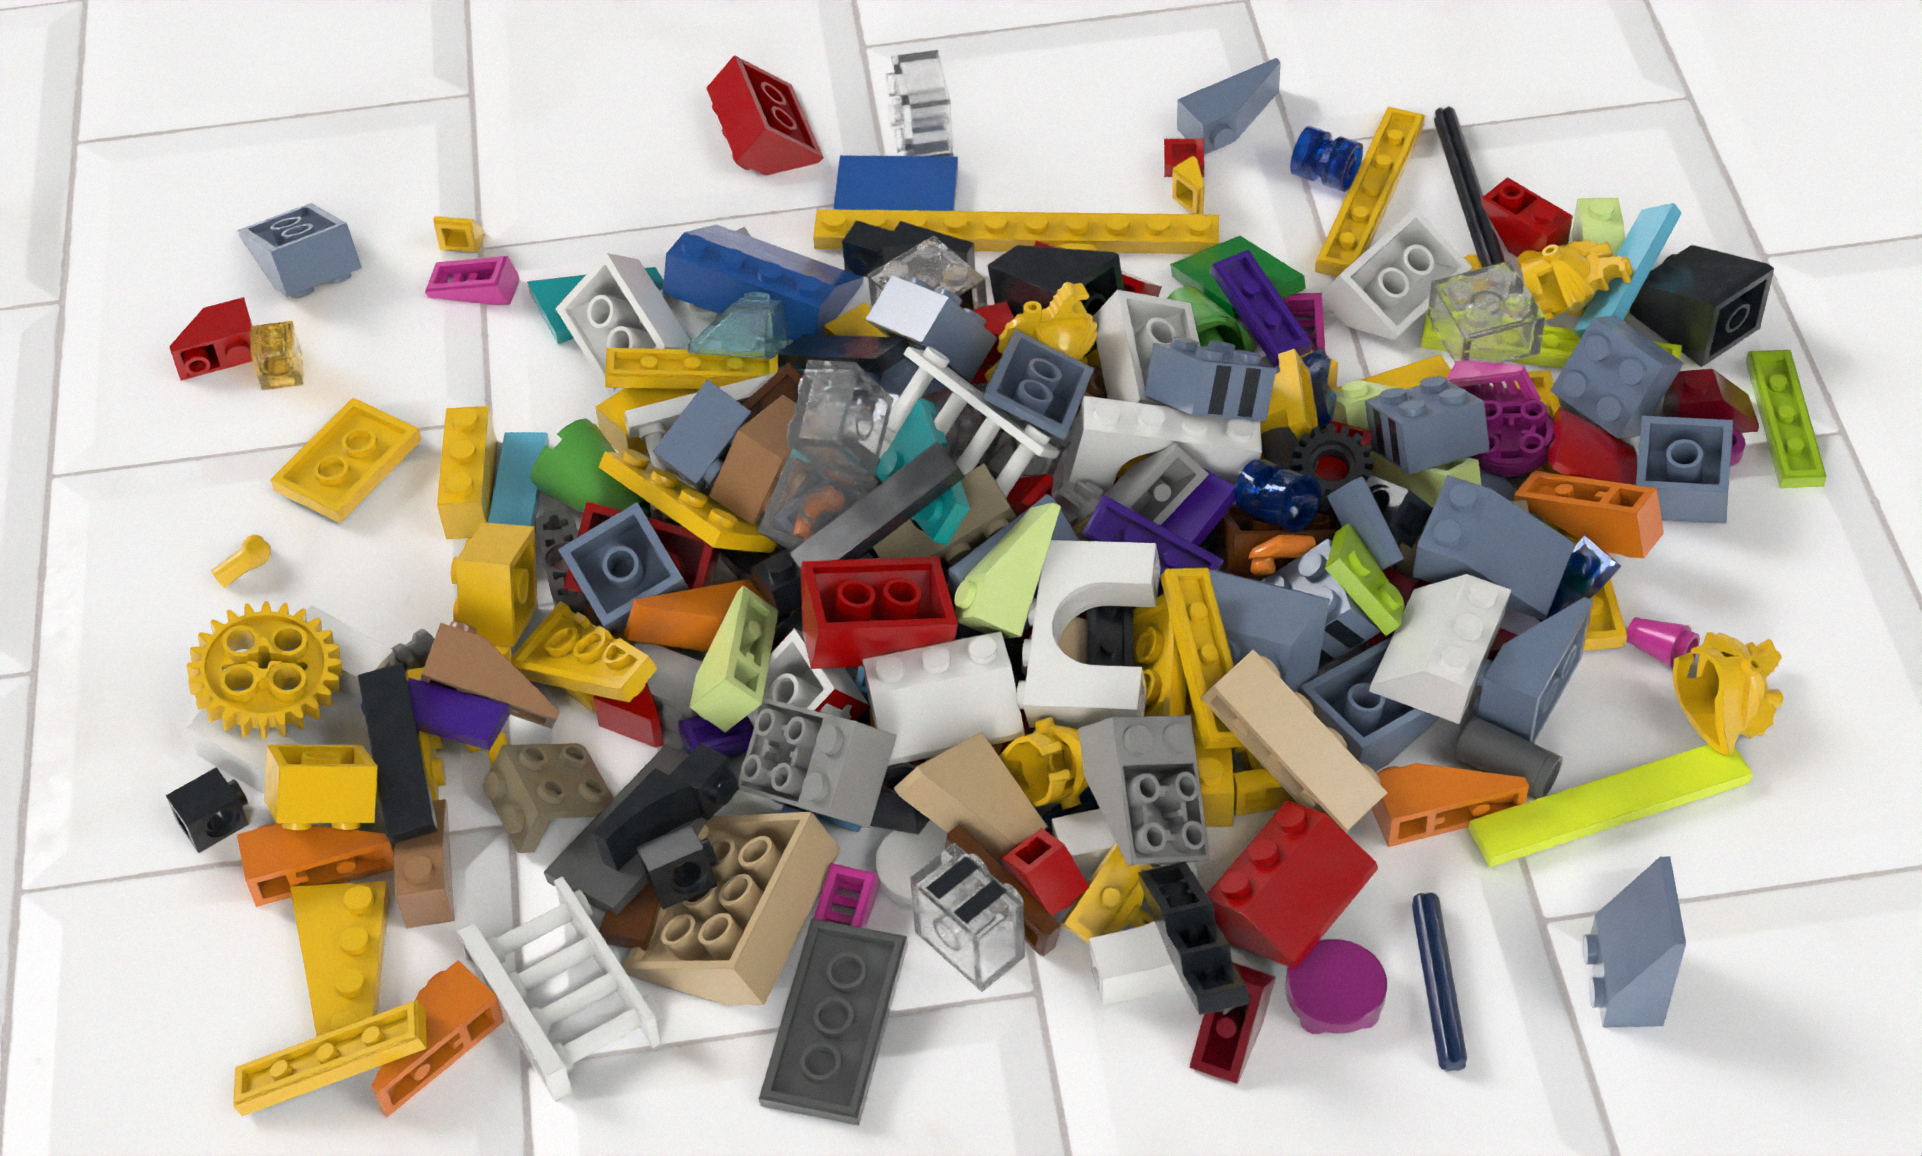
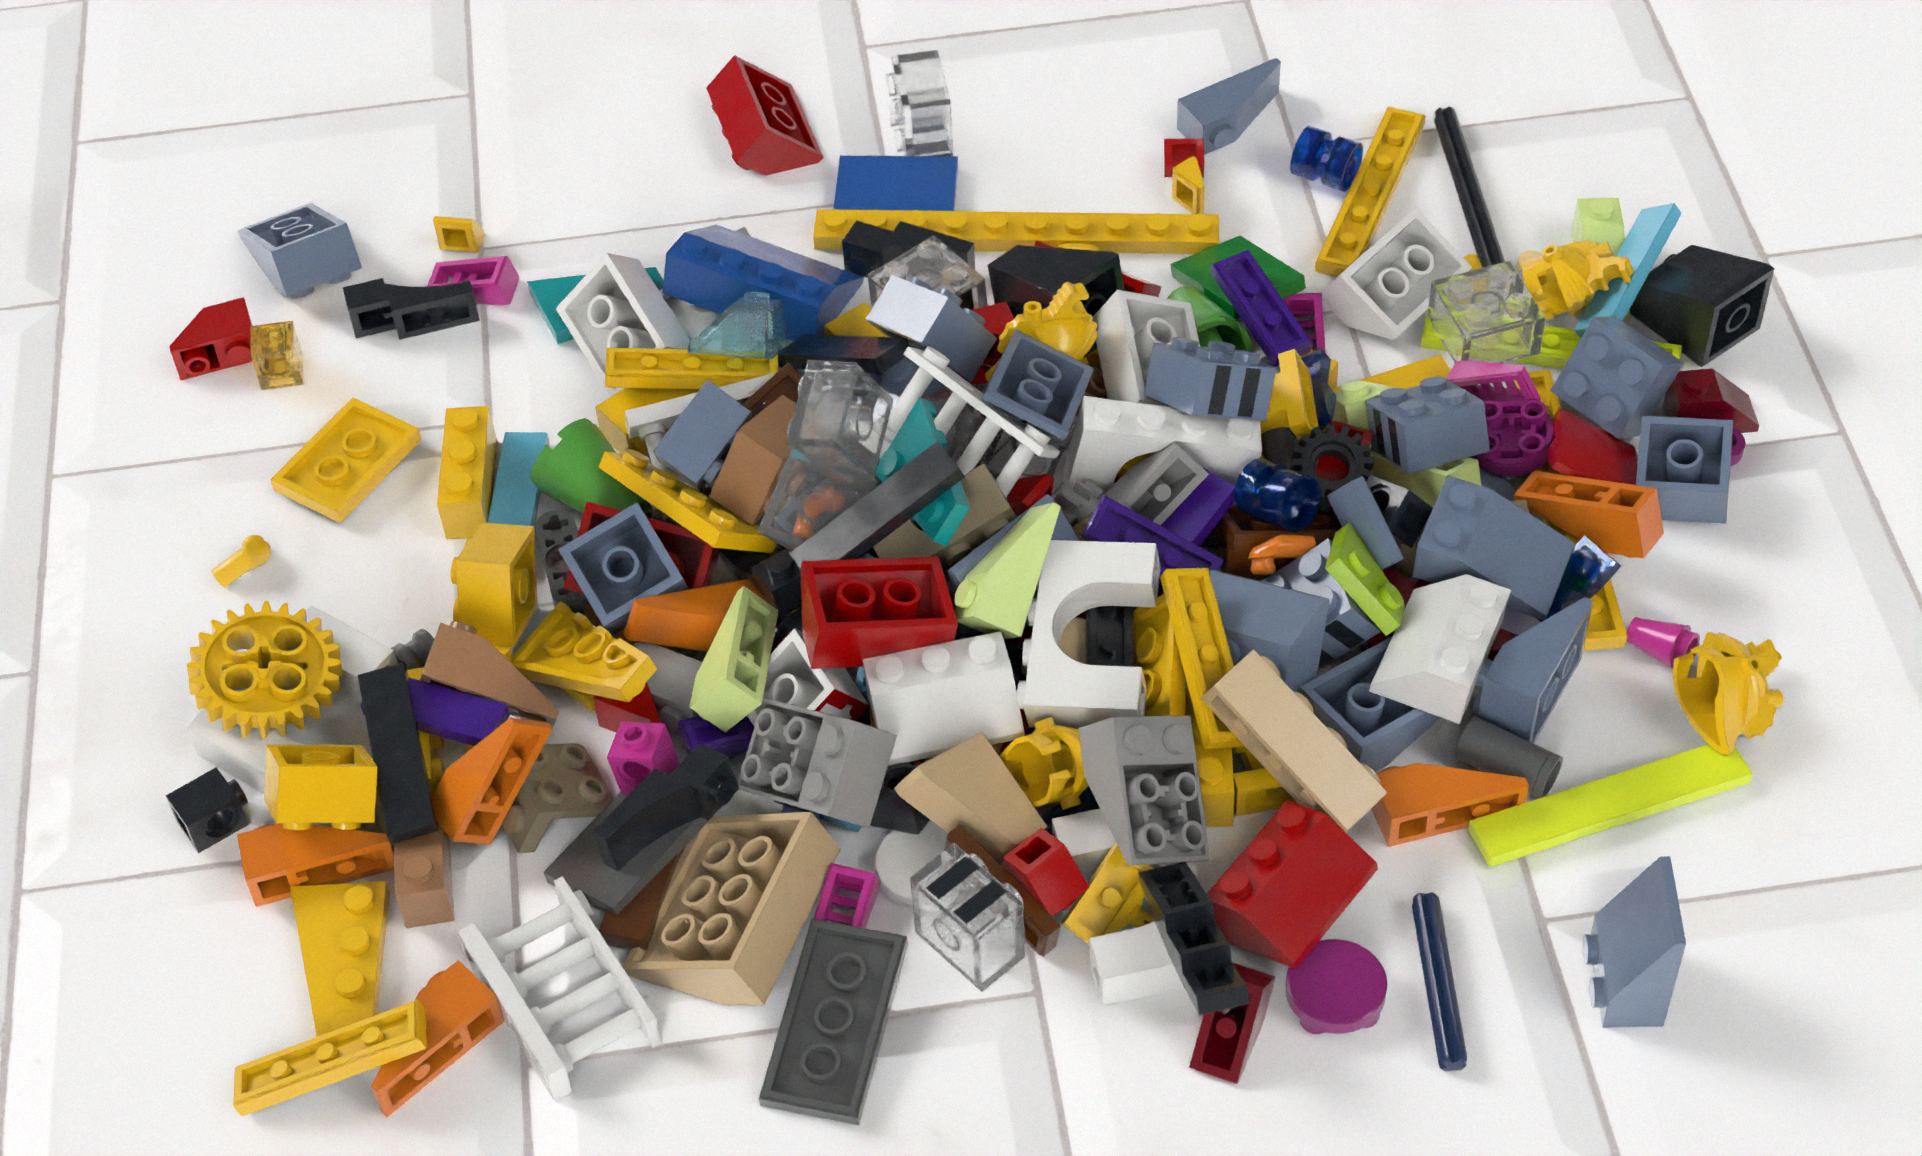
(410, 310): none -> black slope
(486, 780): none -> orange slope
(638, 751): none -> dark pink brick
(680, 883): black brick -> none
(1525, 218): red slope -> none
(1785, 419): lime tile -> none

